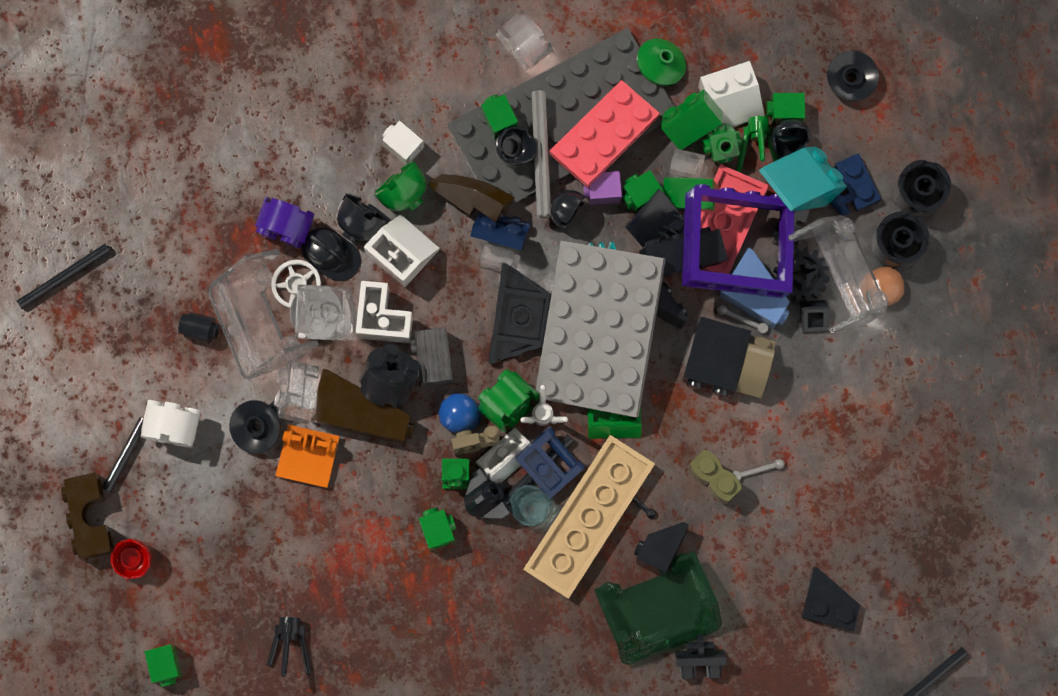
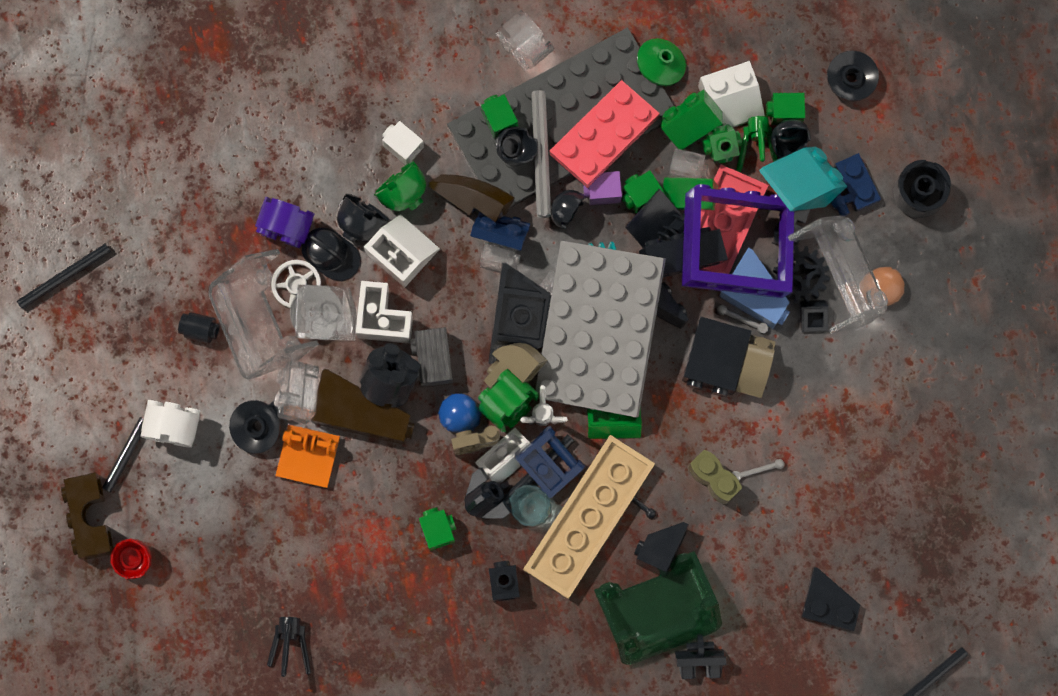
(163, 665): green brick -> none
(455, 473): green brick -> none
(504, 592): none -> black brick
(519, 358): none -> dark tan brick
(904, 227): black brick -> none

